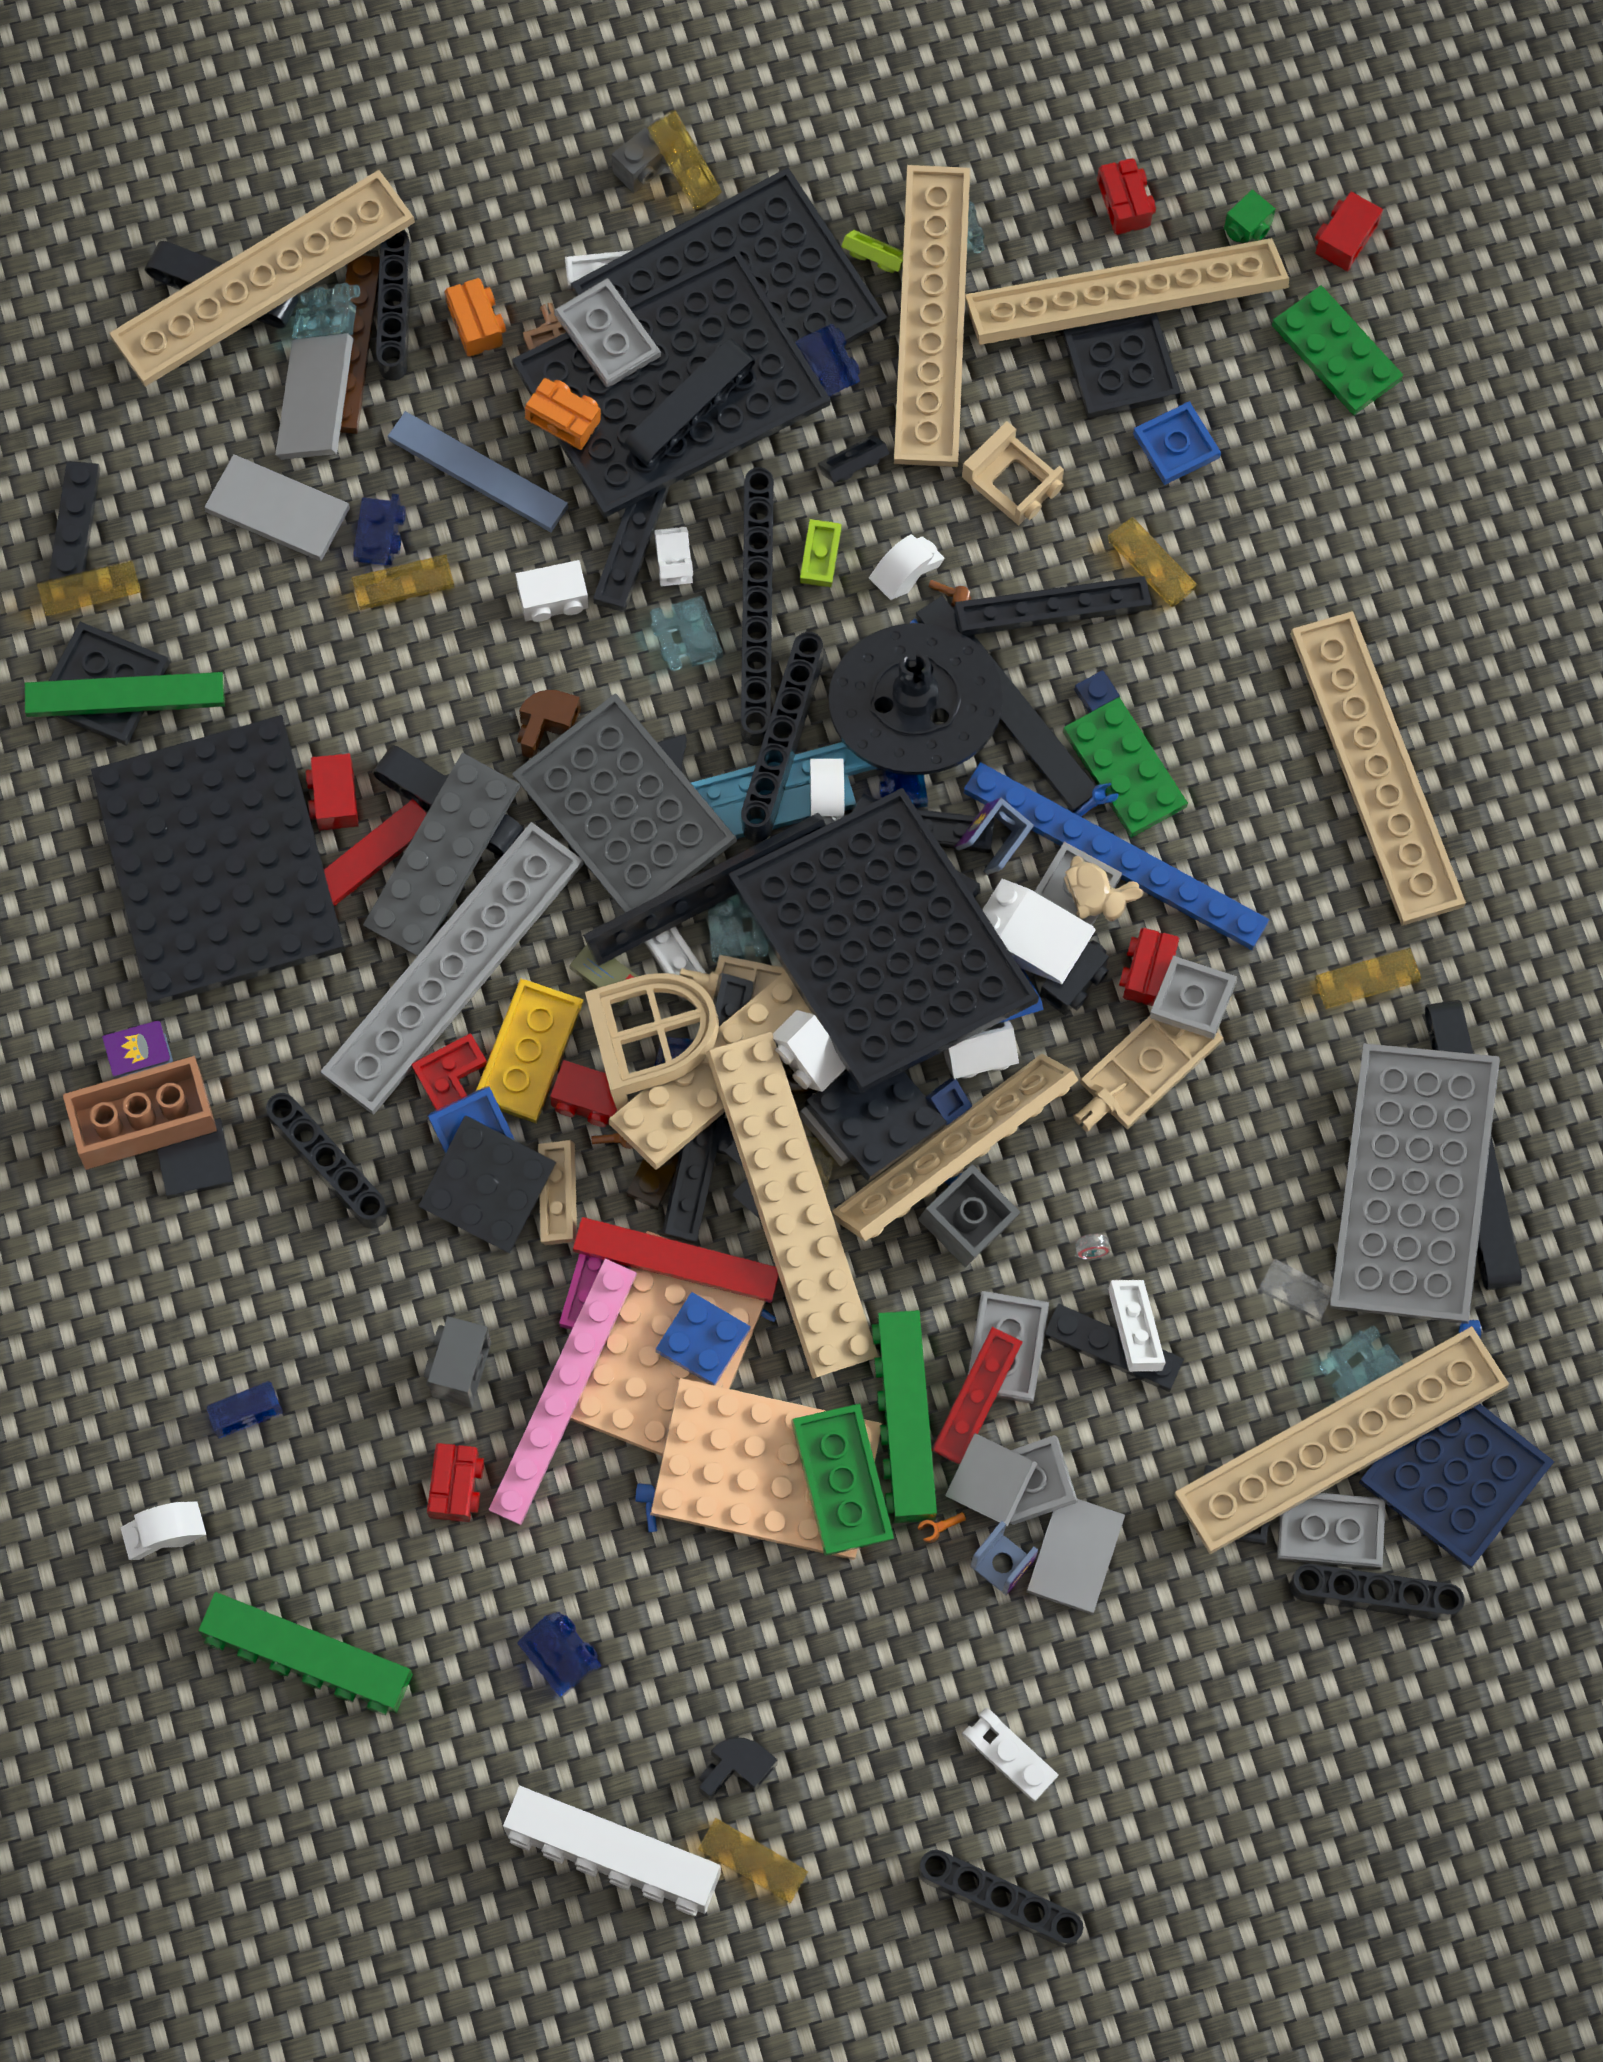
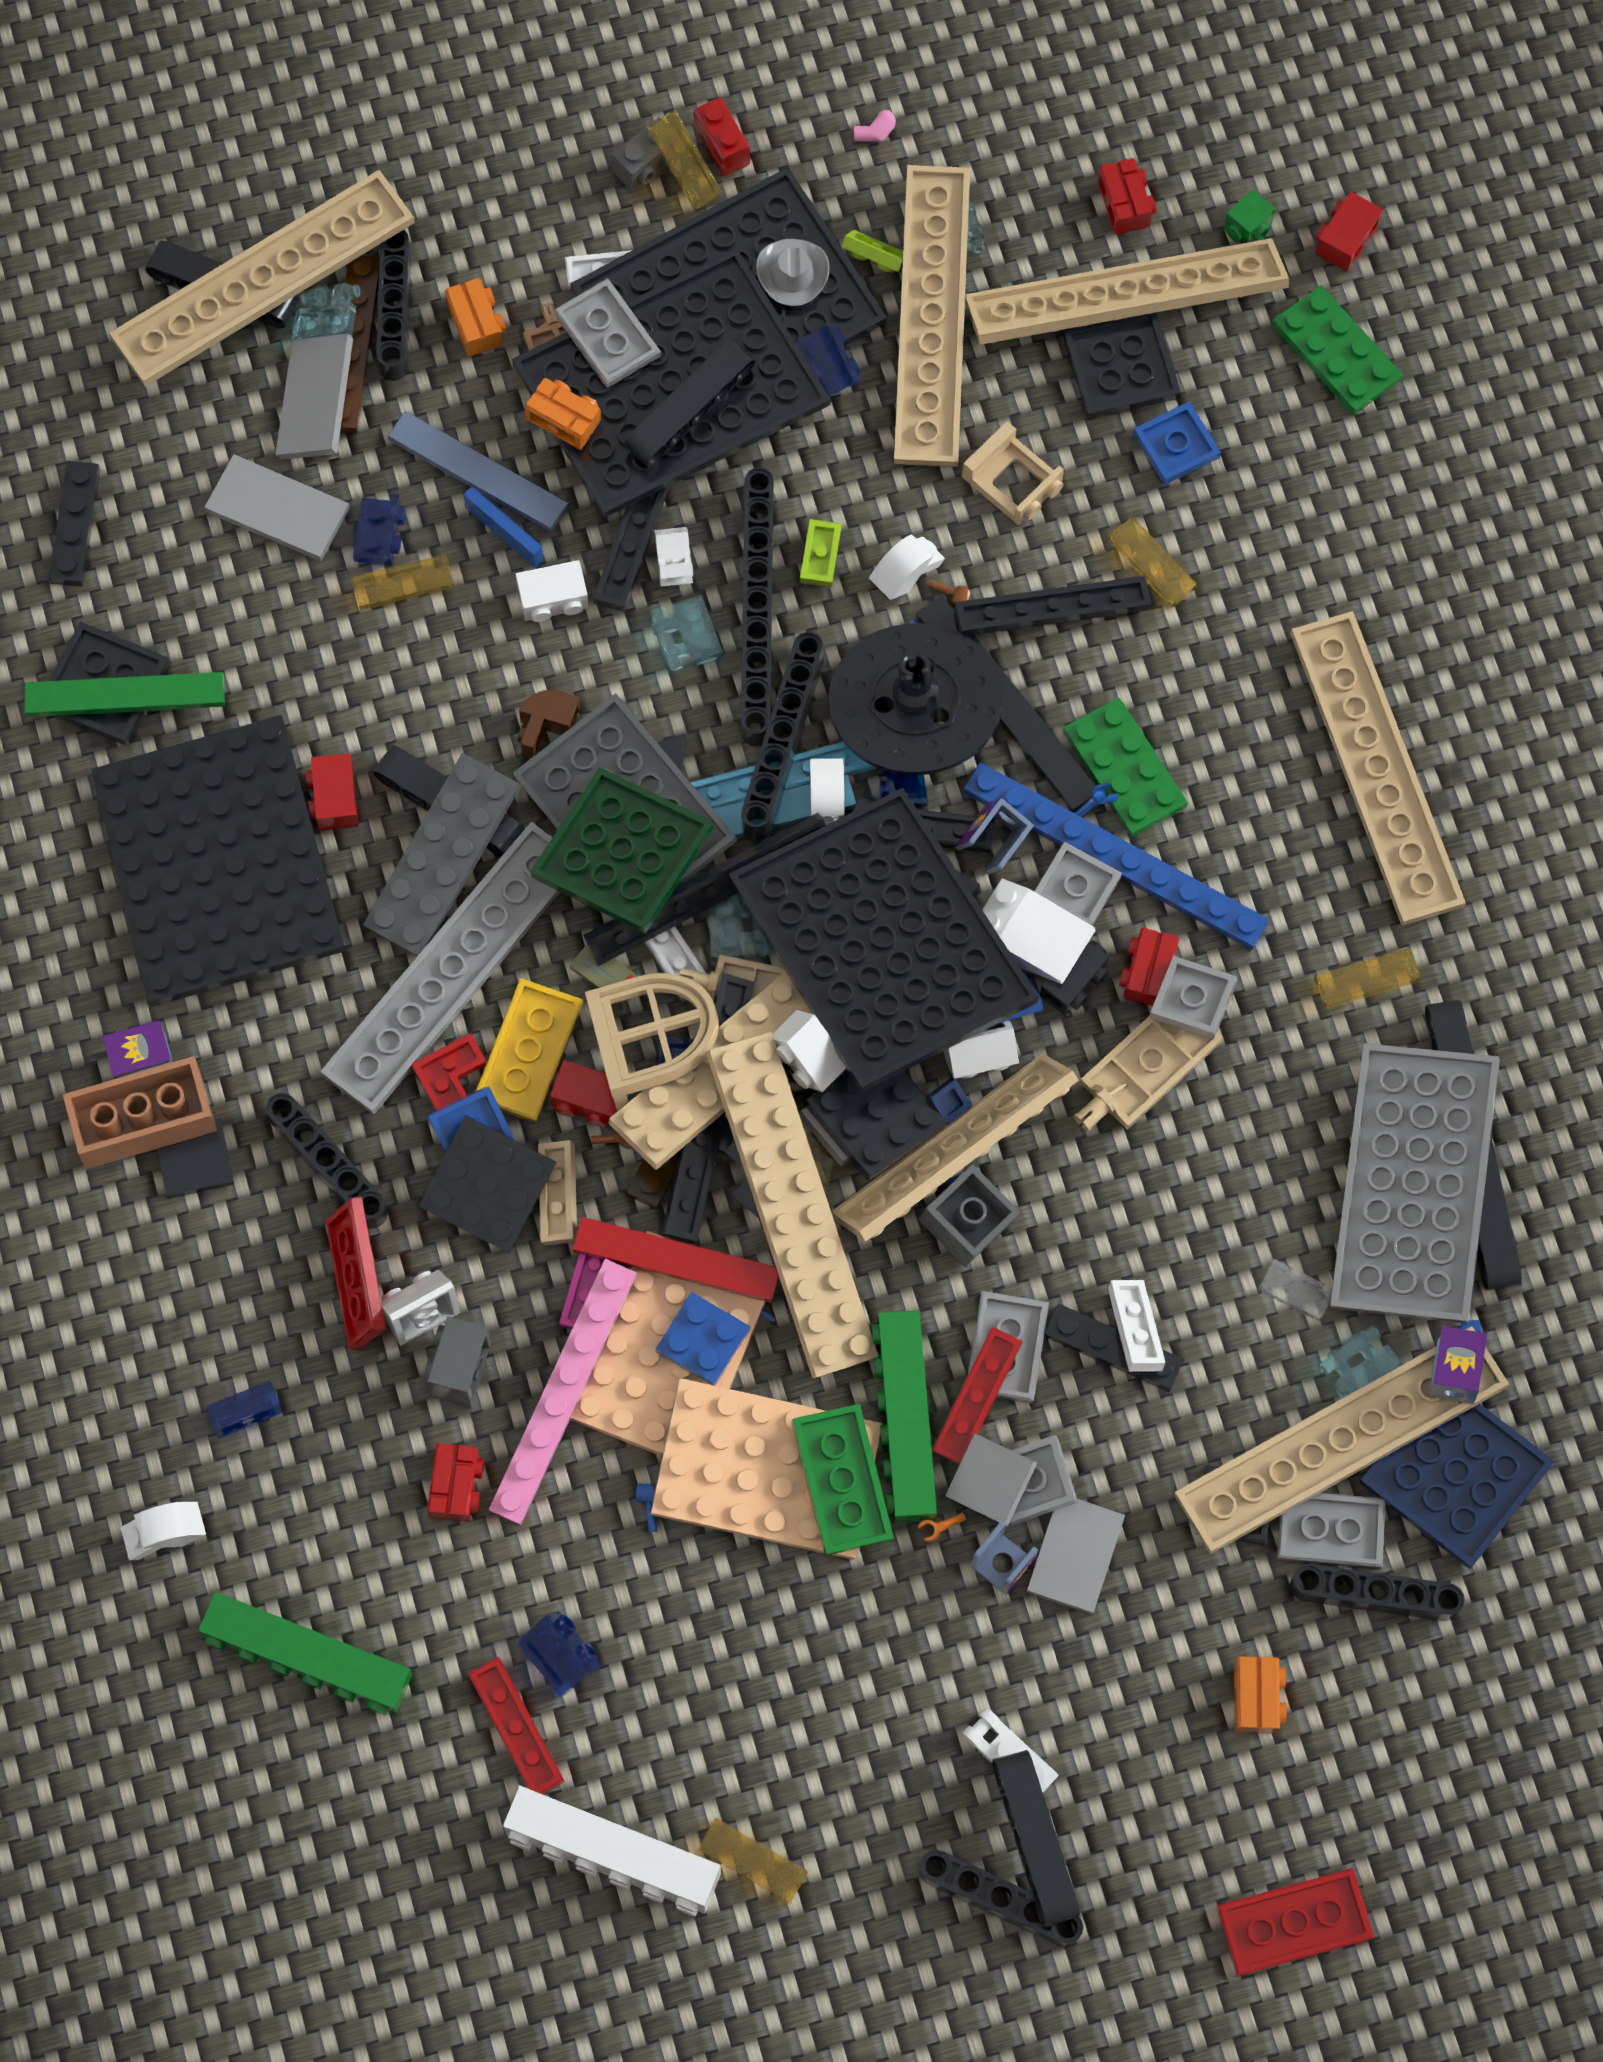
(89, 587): clear yellow tile -> none
(355, 1274): none -> red tile
(373, 851): red tile -> none
(420, 1306): none -> white slope
(503, 527): none -> blue tile
(516, 1727): none -> red tile
(622, 850): none -> dark green plate
(721, 136): none -> red brick
(738, 1757): black brick -> none
(793, 271): none -> light grey hat
(860, 455): black plate -> none
(877, 130): none -> bright pink arm
(1035, 1838): none -> black beam
(1092, 1246): clear tile -> none
(1094, 893): tan animal -> none
(1096, 691): dark blue plate -> none
(1258, 1695): none -> orange brick
(1295, 1922): none -> red tile
(1458, 1365): none -> dark purple piece

